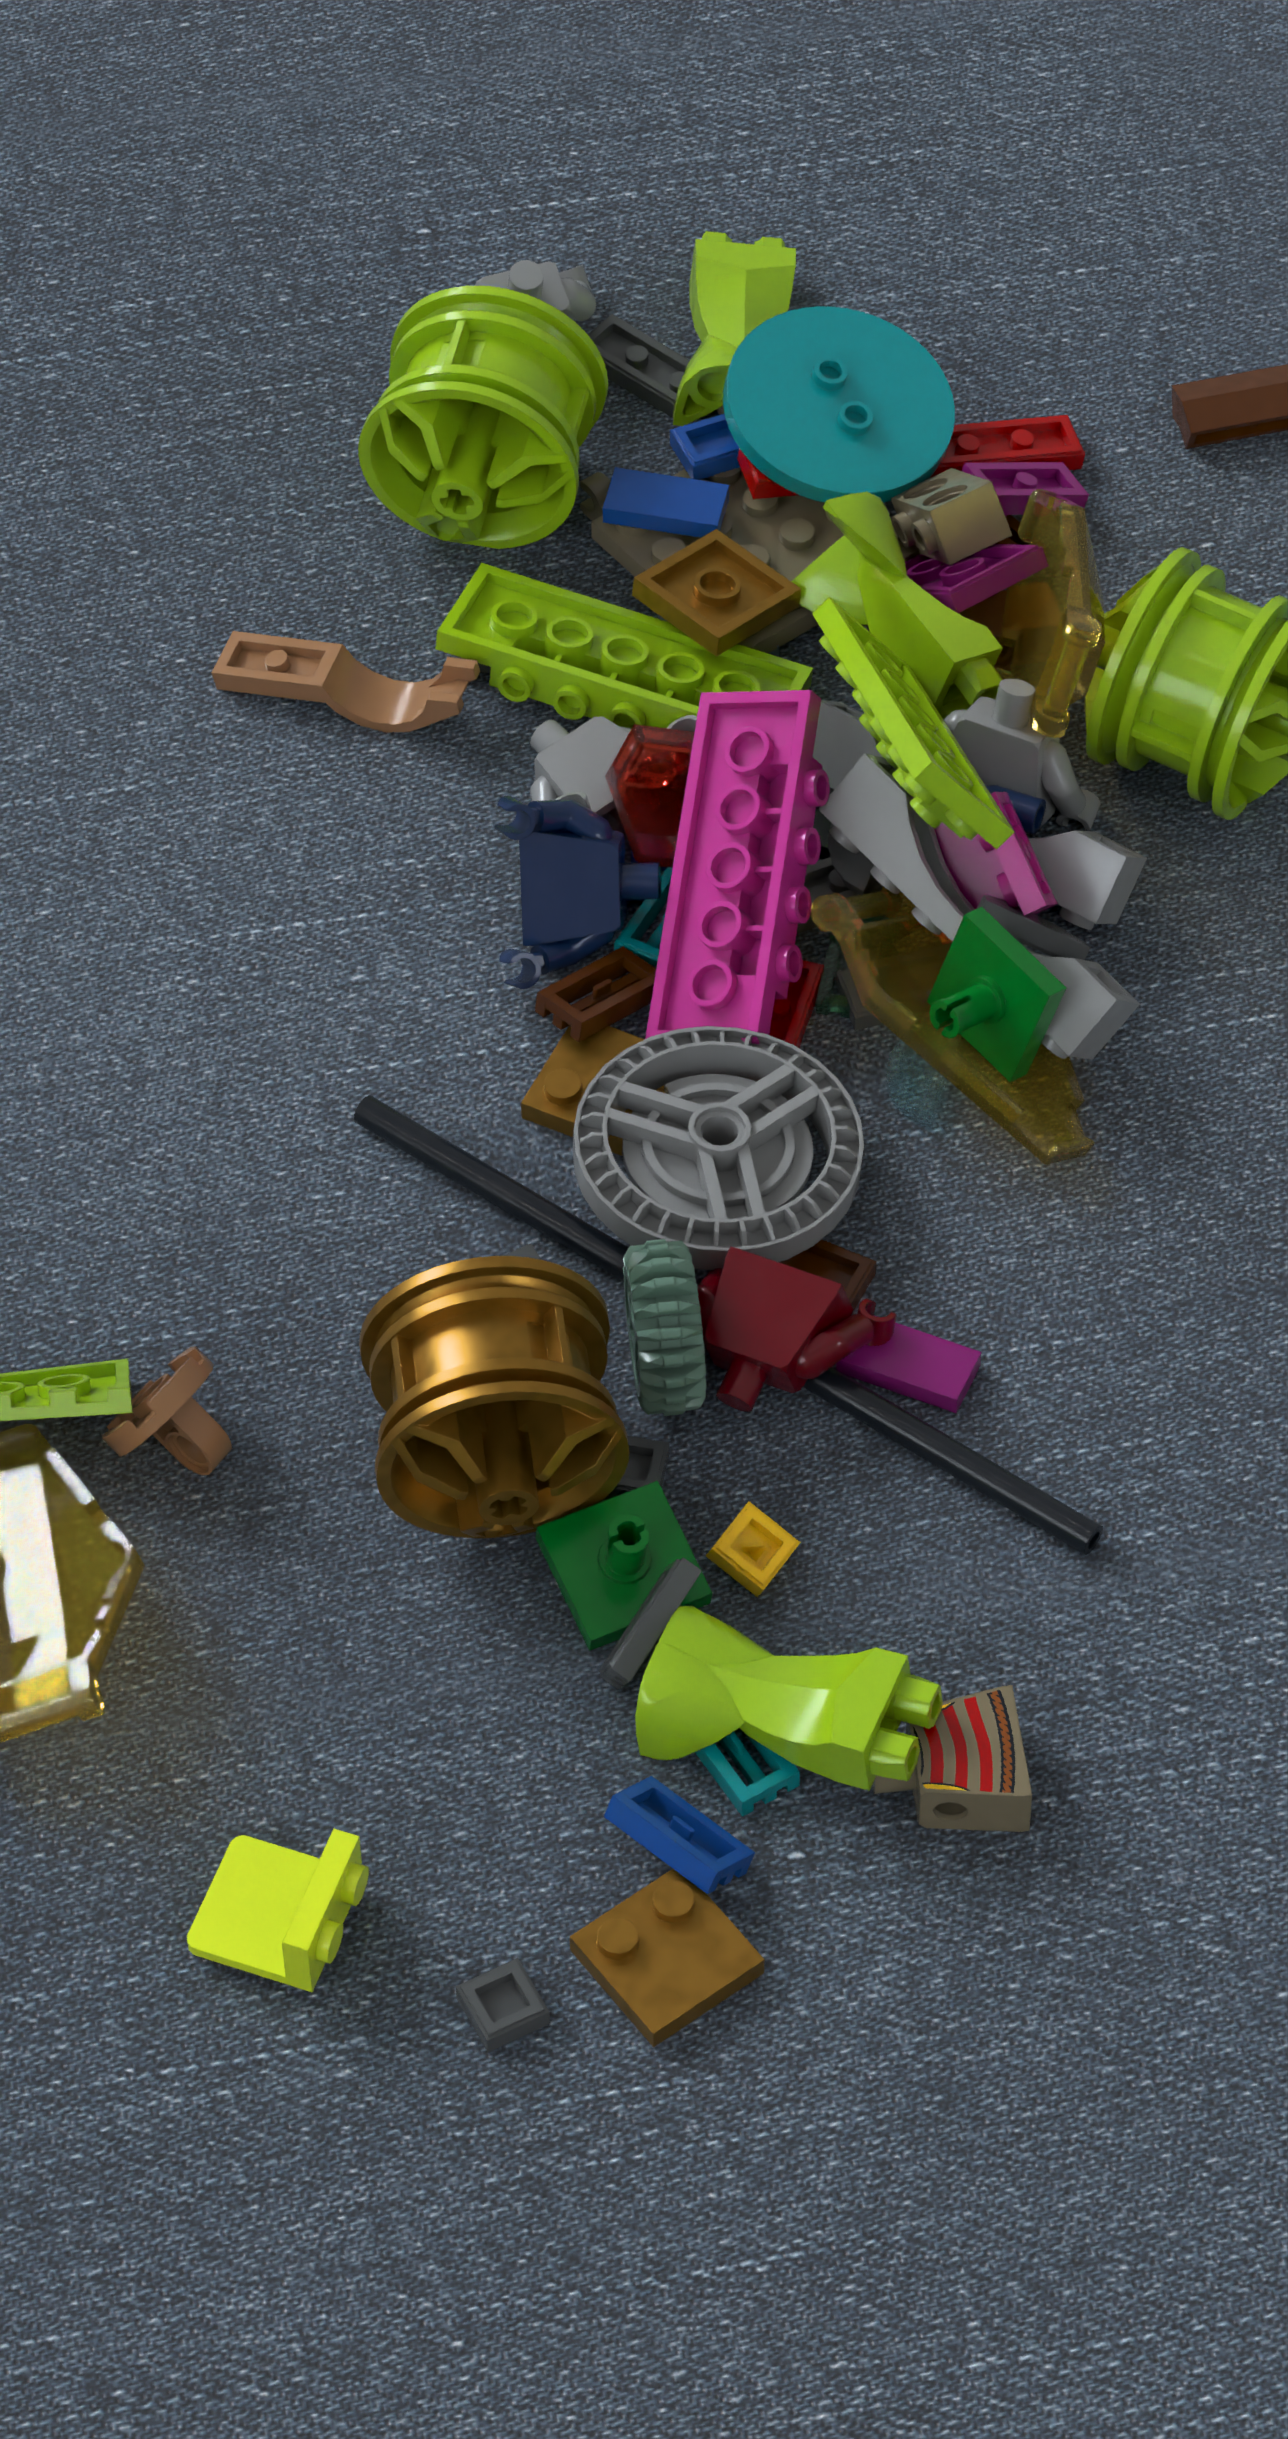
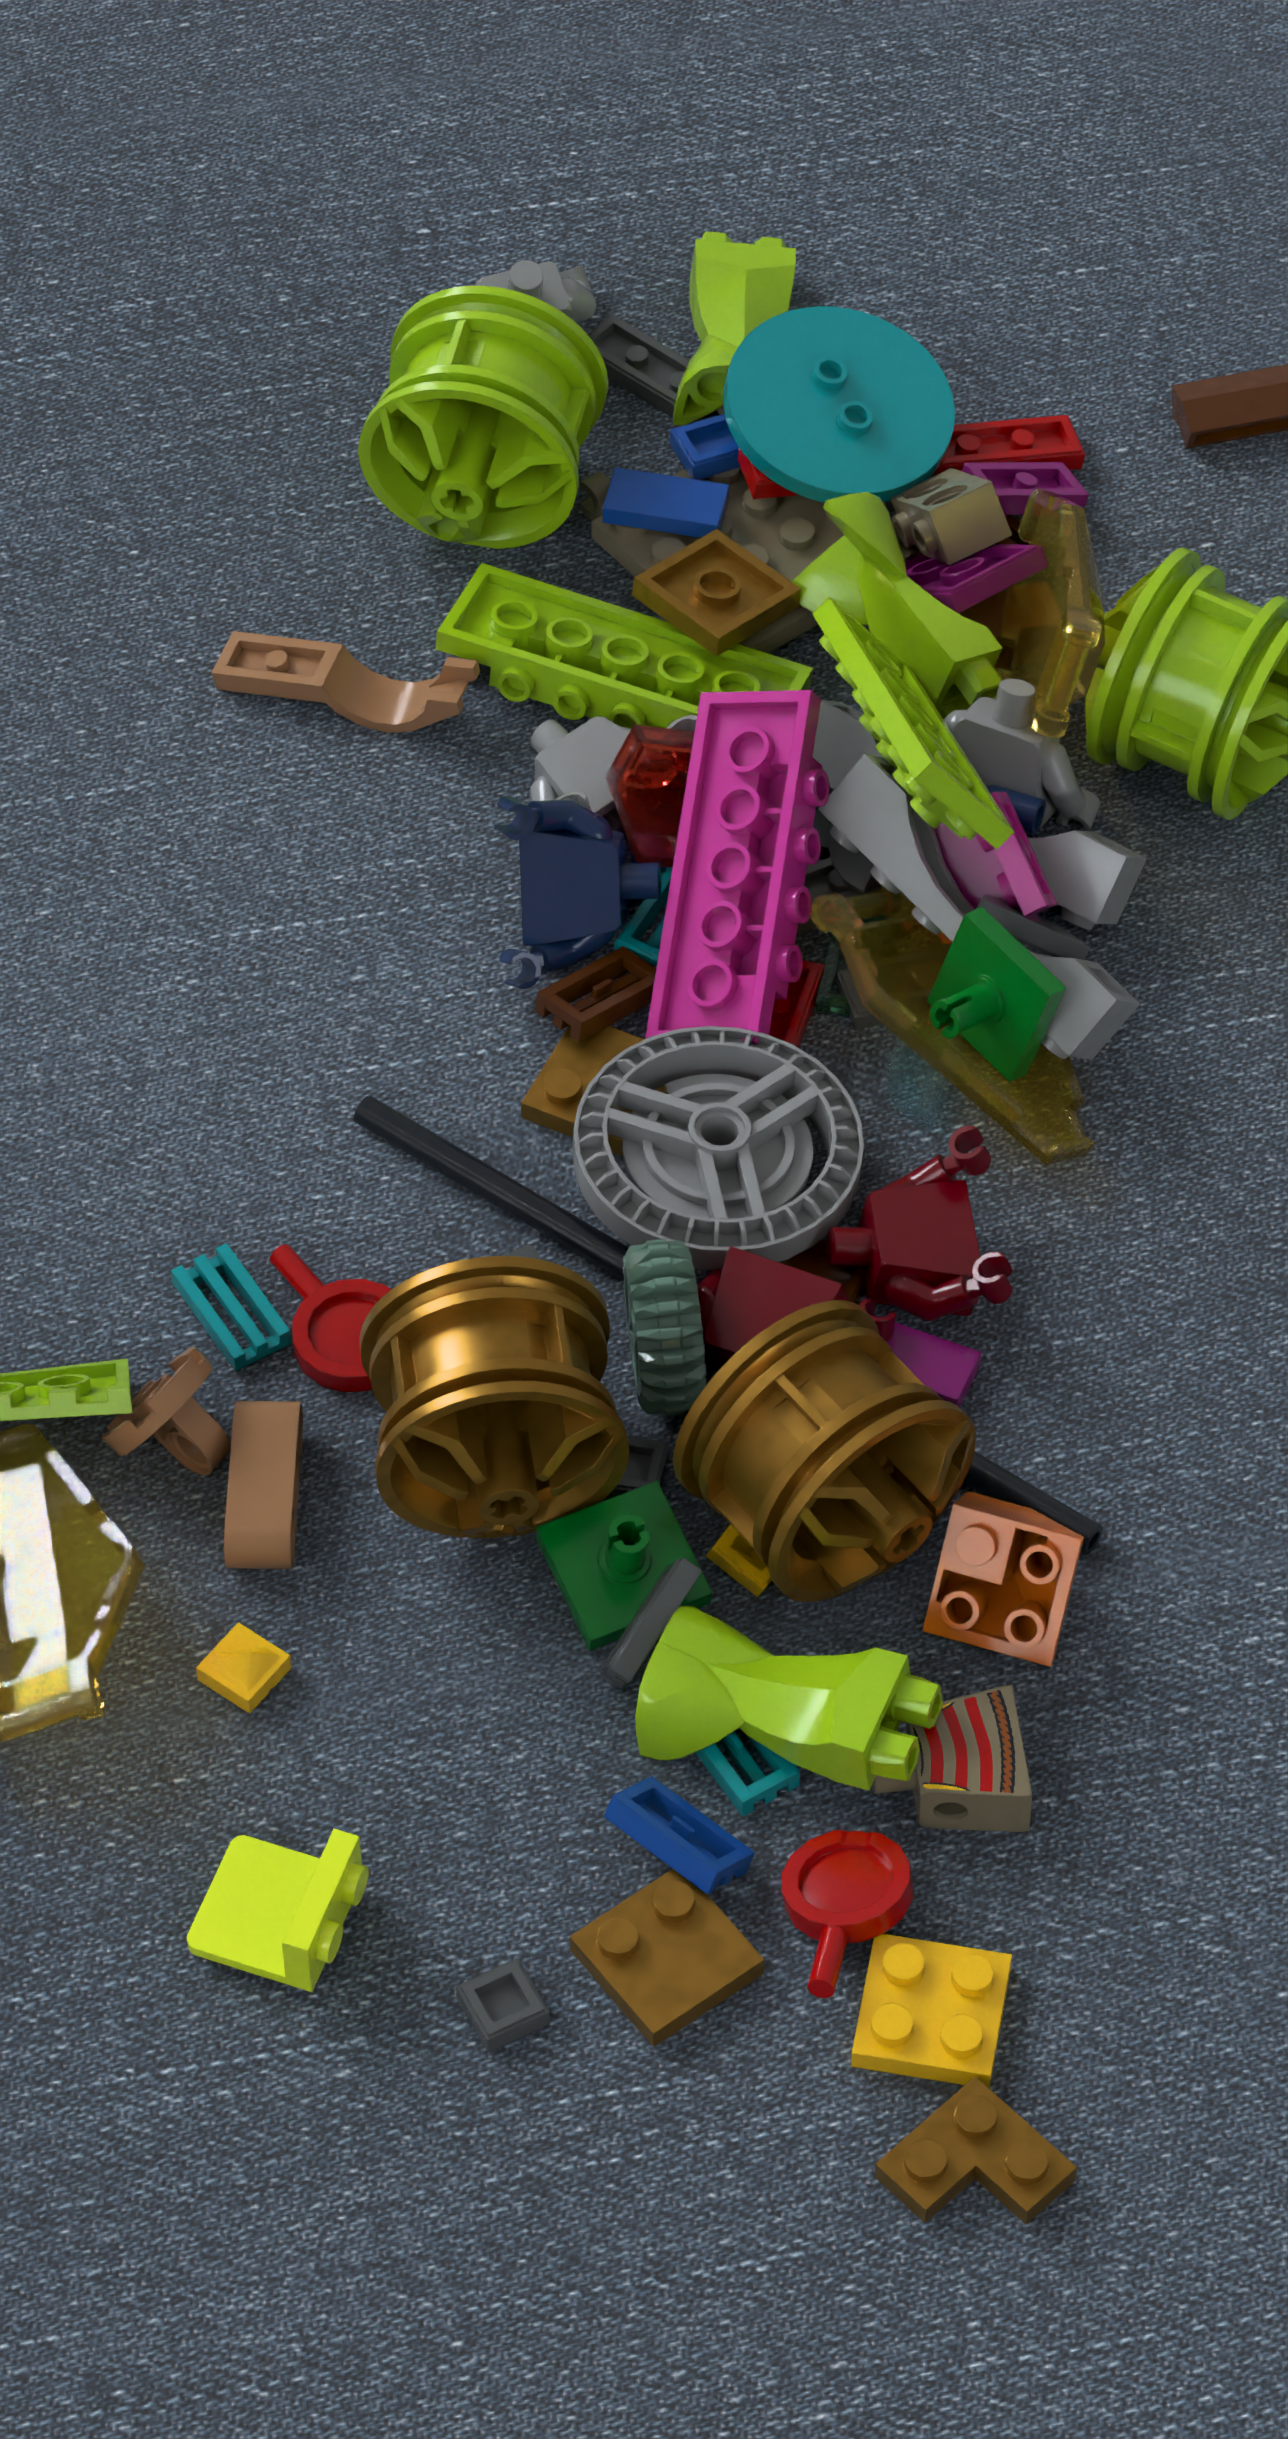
(208, 1271): none -> teal tile
(243, 1667): none -> yellow tile
(263, 1485): none -> medium nougat beam
(328, 1323): none -> red piece
(824, 1450): none -> pearl gold wheel
(844, 1892): none -> red piece
(923, 1239): none -> dark red torso
(931, 2010): none -> yellow plate
(979, 2140): none -> pearl gold plate
(1003, 1579): none -> orange slope

